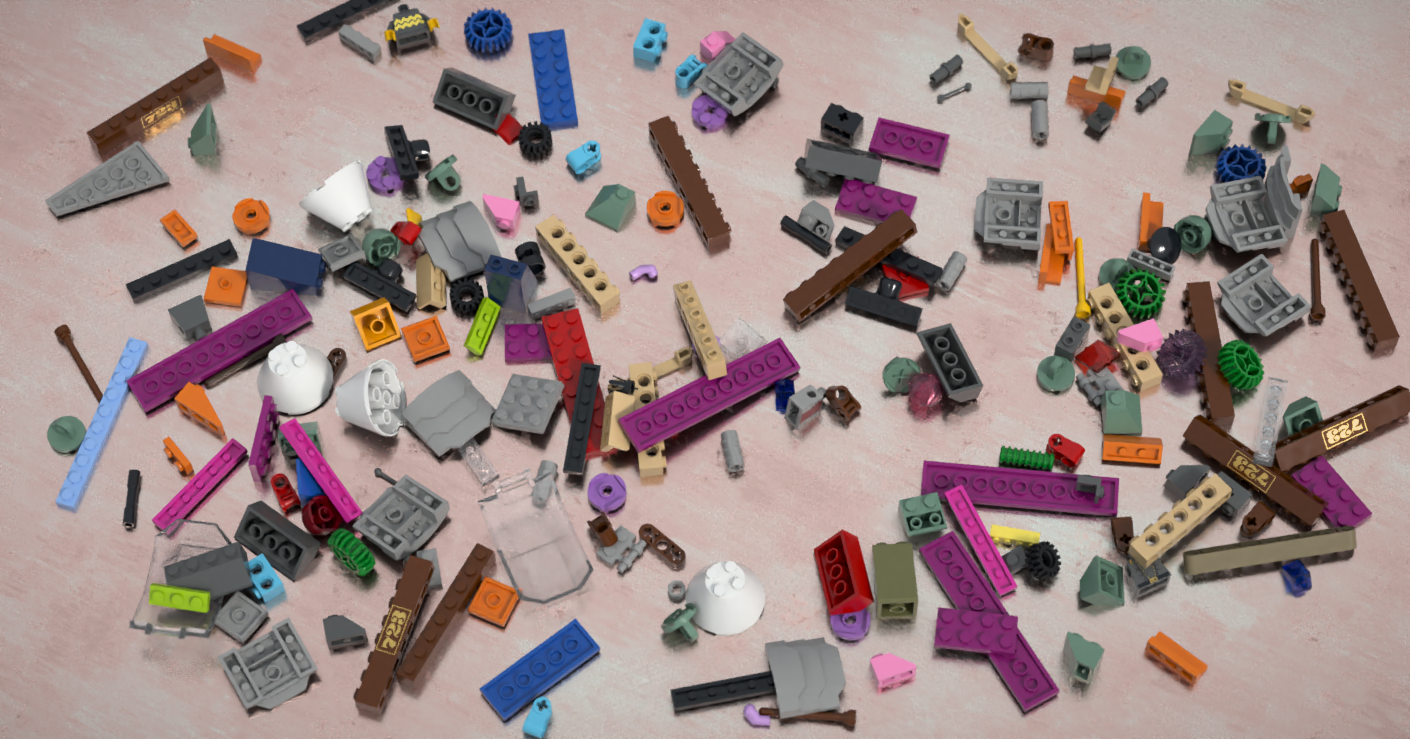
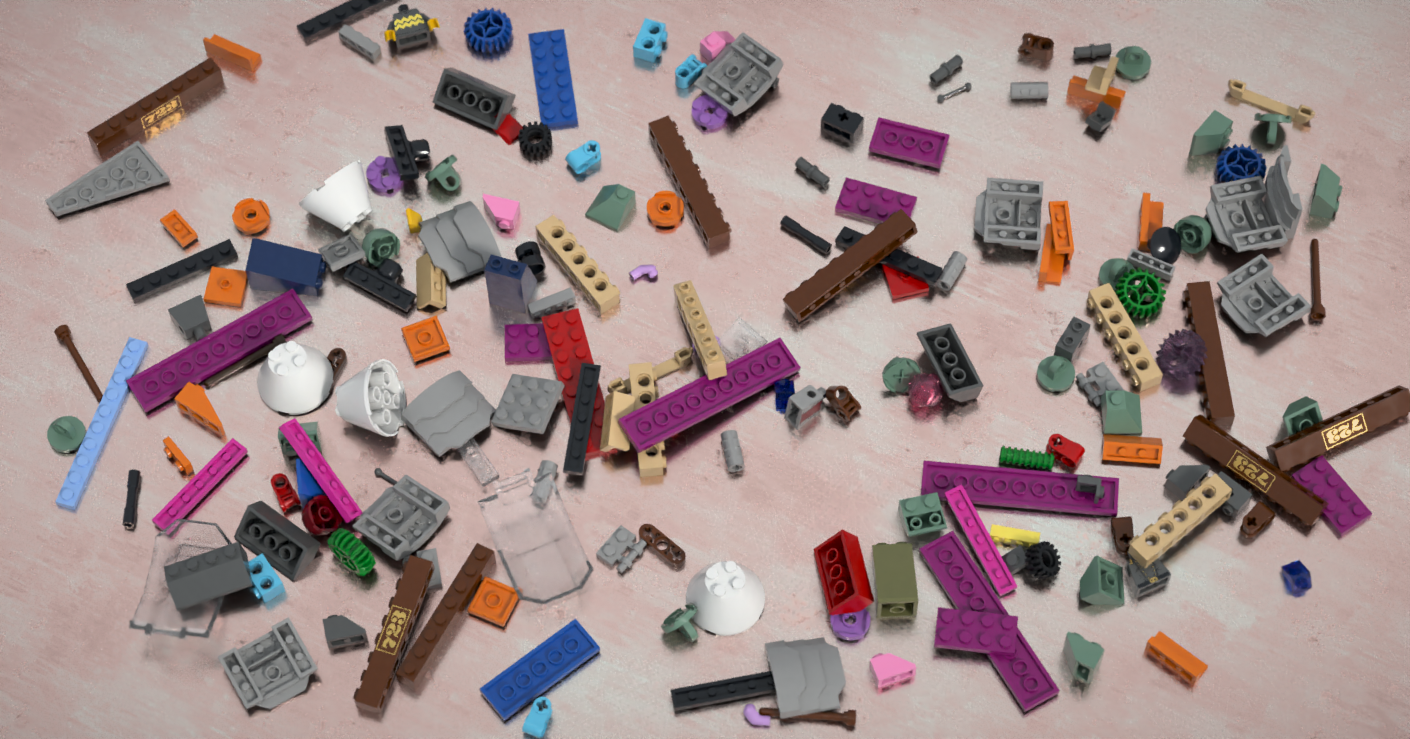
(179, 597): lime plate -> none
(204, 133): sand green slope -> none
(240, 617): light grey plate -> none
(264, 435): magenta plate -> none
(375, 323): light orange slope -> none
(406, 232): red piece -> none
(462, 287): black tyre -> none
(482, 326): lime plate -> none
(525, 198): dark grey bracket -> none
(603, 530): reddish brown piece -> none
(606, 502): medium lavender plate -> none
(628, 386): black piece -> none
(682, 590): light grey bush -> none
(817, 220): light grey slope -> none
(842, 160): dark grey slope -> none
(885, 302): black plate -> none
(966, 28): tan piece -> none
(1040, 119): light grey axle -> none
(1082, 309): yellow piece -> none
(1097, 356): clear red piece -> none
(1141, 336): bright pink slope -> none
(1151, 92): dark grey pin -> none
(1240, 365): green gear -> none
(1269, 550): dark tan beam -> none
(1270, 422): clear plate -> none
(1301, 183): orange plate -> none
(1359, 280): reddish brown brick -> none

